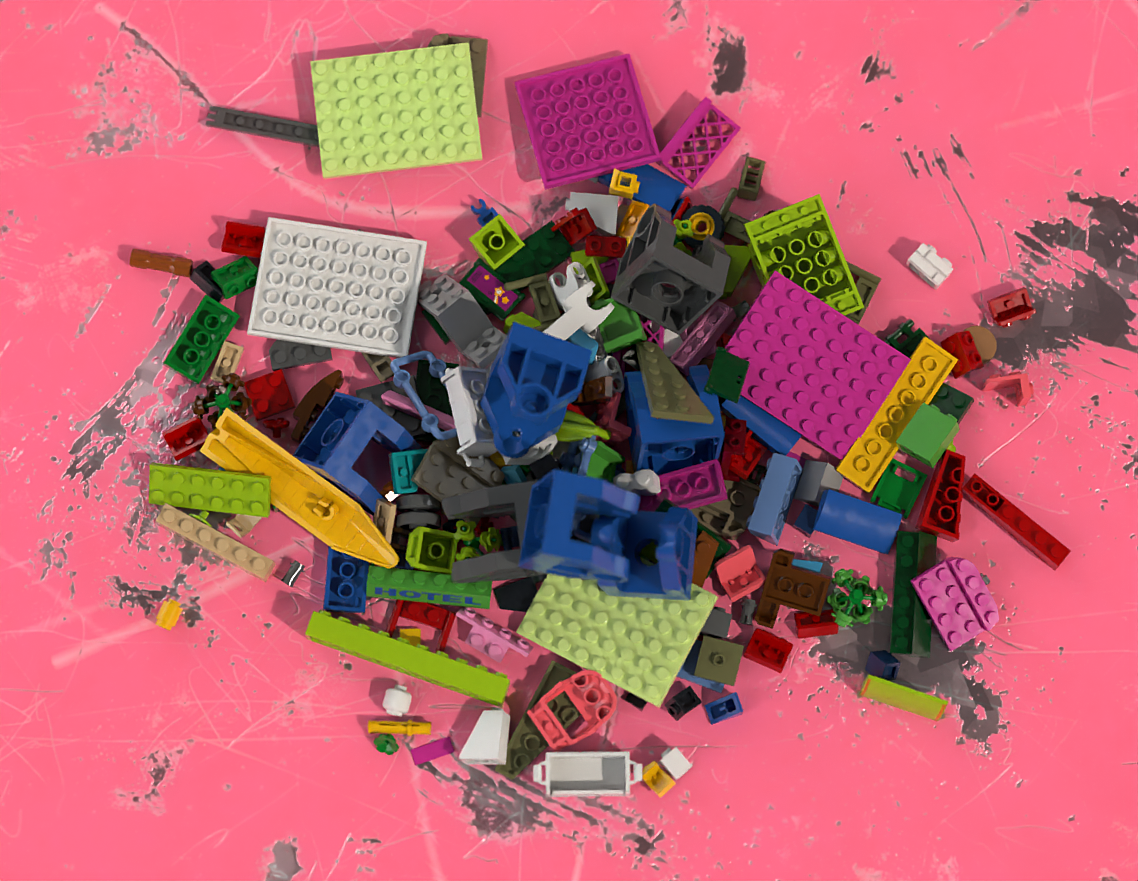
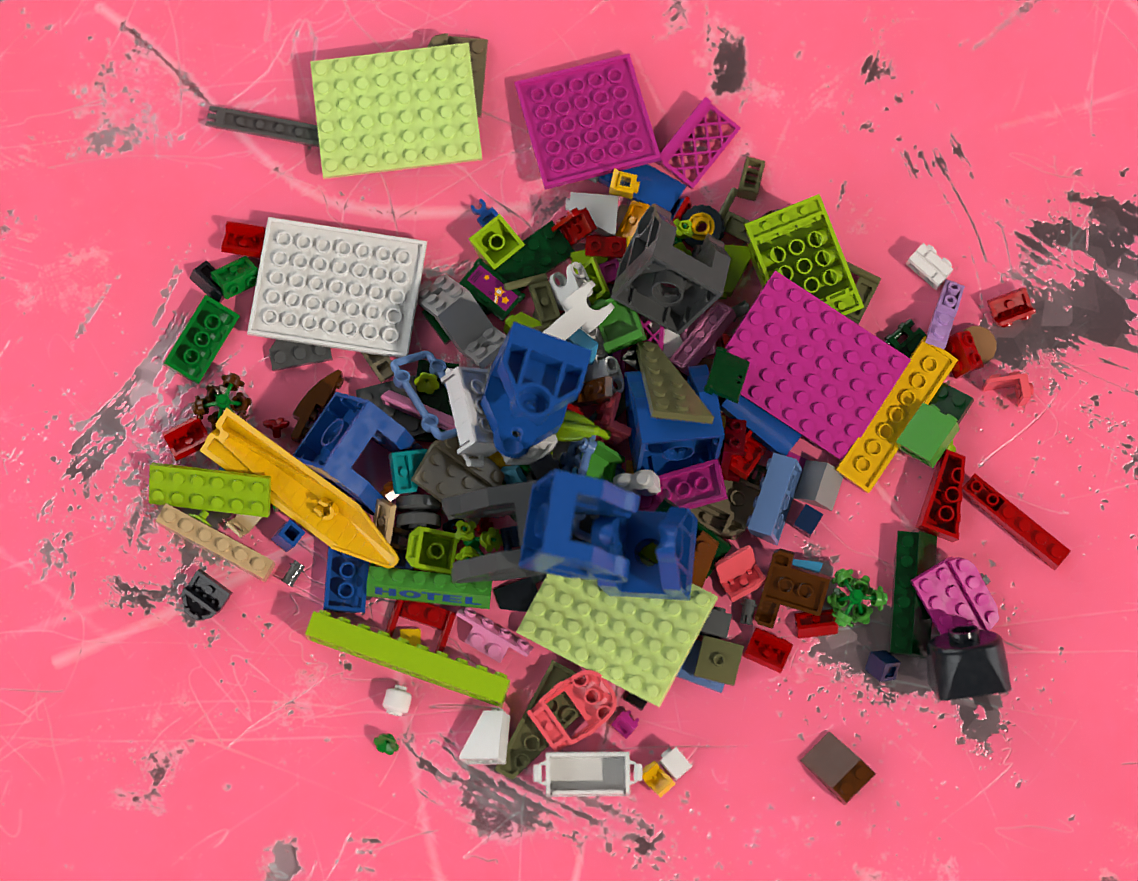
(147, 260): dark orange axle -> none
(168, 614): yellow brick -> none
(204, 596): none -> black slope
(227, 361): tan plate -> none
(269, 395): red plate -> none
(288, 535): none -> blue brick
(399, 727): yellow pin -> none
(426, 383): none -> lime plant
(432, 751): dark pink sticker -> none
(625, 724): none -> dark pink tile
(682, 703): black bracket -> none
(724, 708): blue slope -> none
(838, 768): none -> reddish brown slope
(857, 521): blue slope -> none
(896, 492): green container -> none
(903, 698): lime slope -> none
(944, 314): none -> lavender slope
(967, 664): none -> black piece

